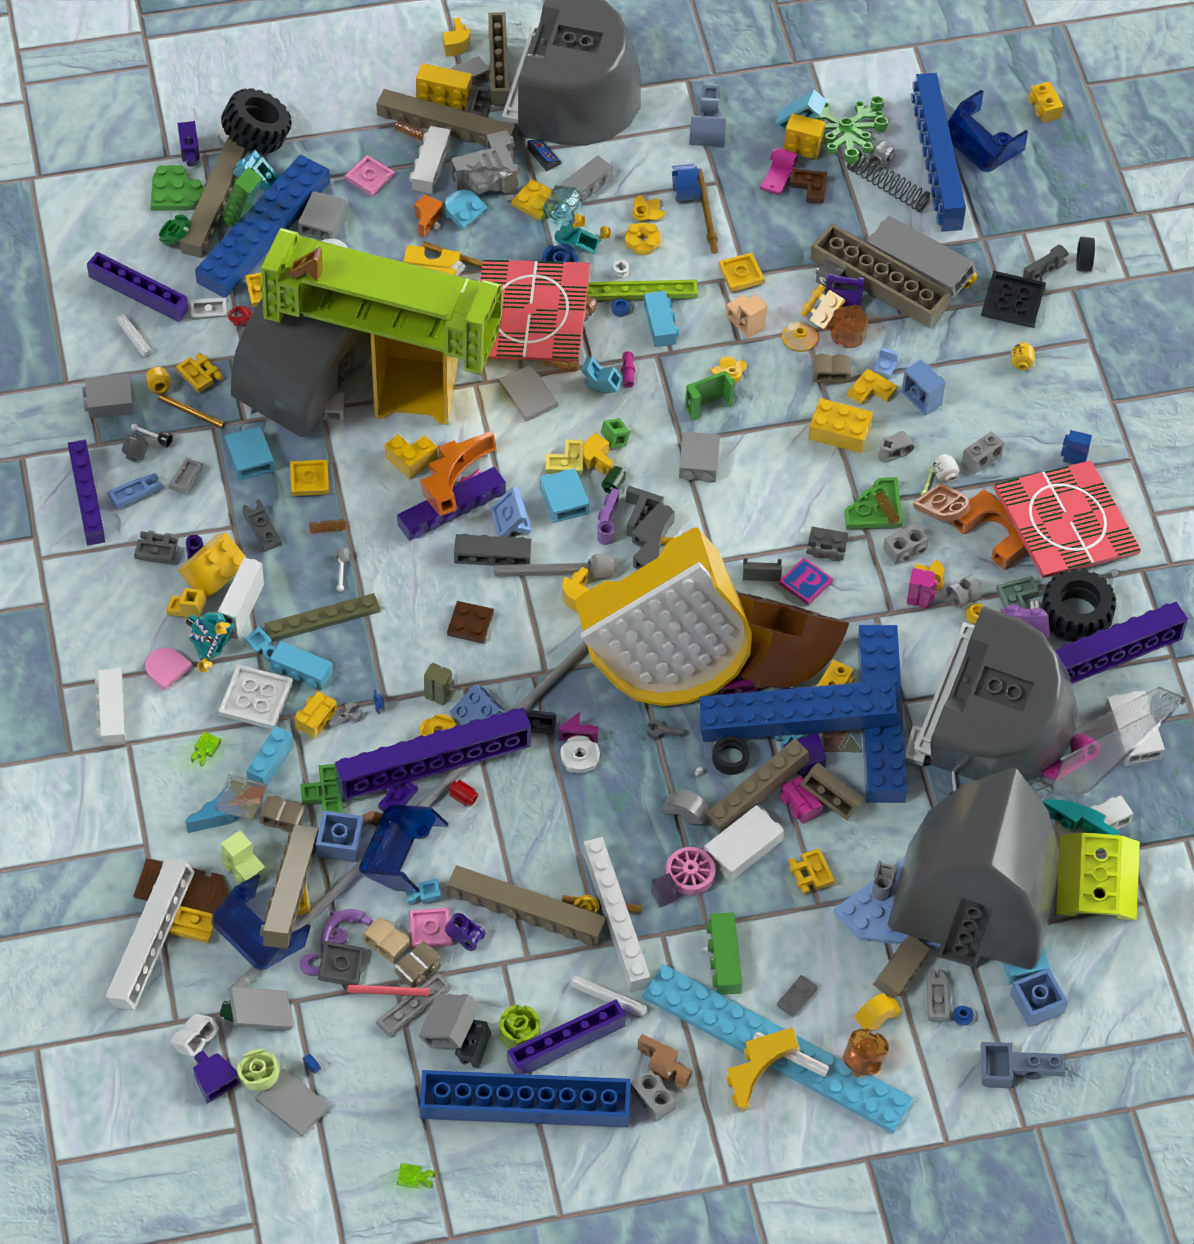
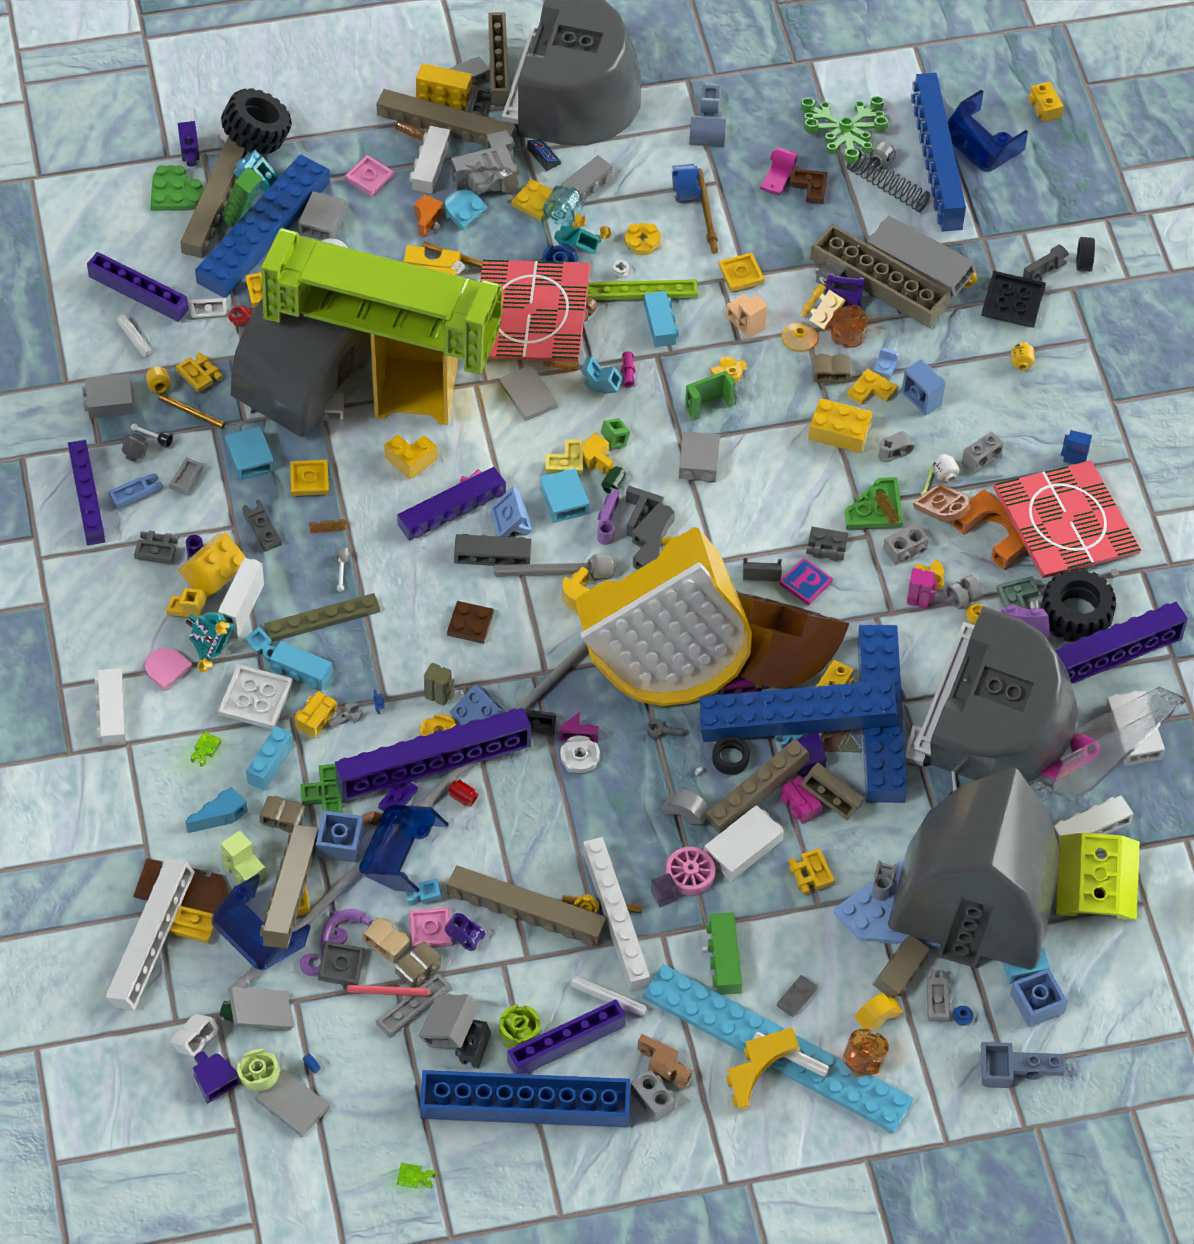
(174, 230): green tile -> none
(240, 797): clear tile -> none
(309, 263): dark orange slope -> none
(452, 461): orange arch -> none
(456, 41): yellow brick -> none
(620, 307): blue tile -> none
(647, 209): yellow plate -> none
(804, 136): yellow brick -> none
(809, 105): medium azure brick -> none
(1075, 815): teal slope -> none

